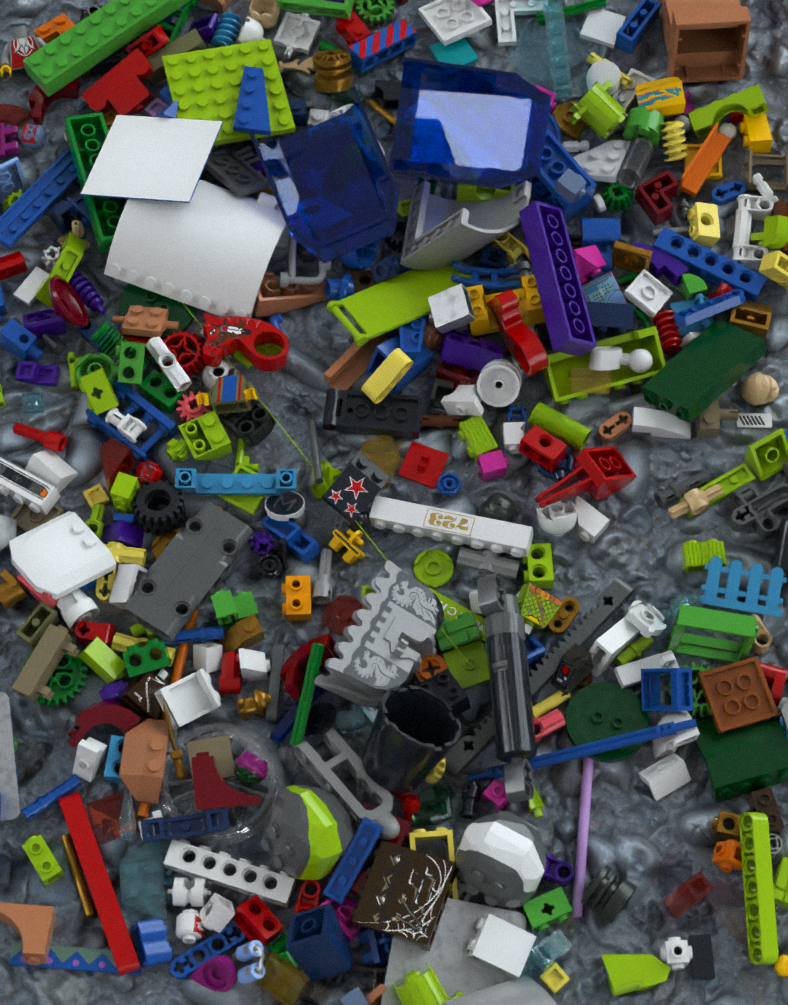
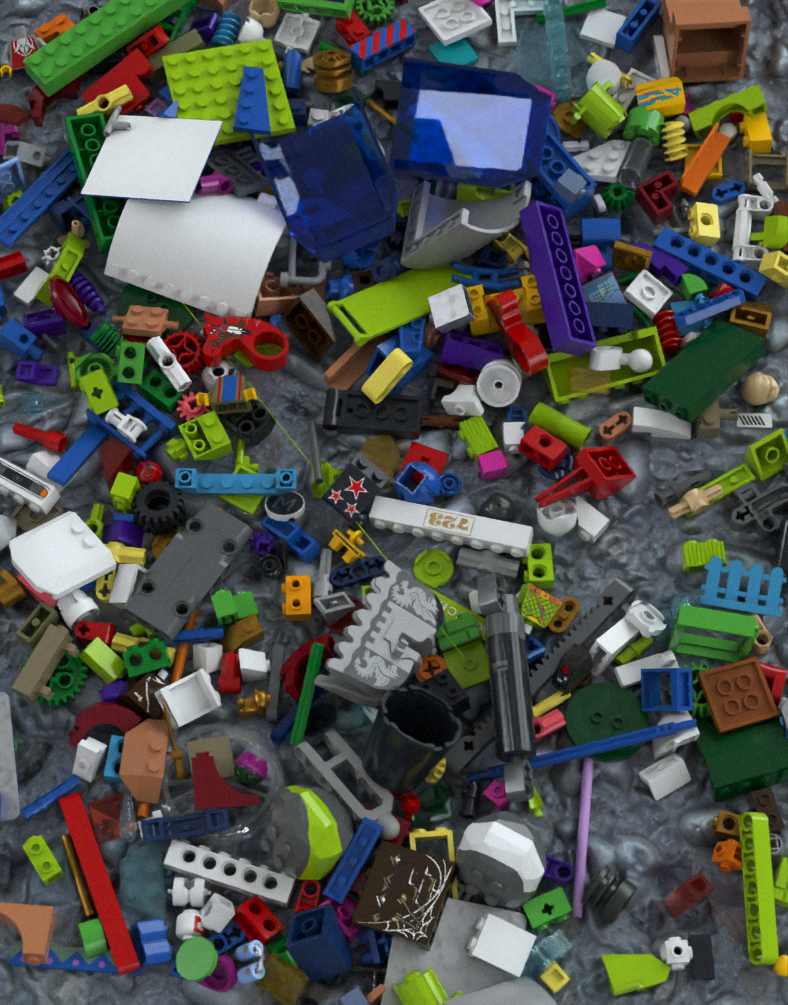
(27, 154): none -> light grey torso
(32, 136): sand blue head -> none
(76, 456): none -> blue tile
(92, 937): none -> bright green brick
(96, 495): light yellow tile -> none
(113, 124): none -> light grey piece
(116, 97): none -> light yellow piece
(196, 959): none -> bright green tile
(214, 183): none -> magenta piece
(292, 71): none -> blue brick
(311, 323): none -> dark brown slope
(334, 606): none -> light grey slope
(356, 580): none -> dark blue beam
(427, 488): none -> blue piece
(660, 57): none -> white beam

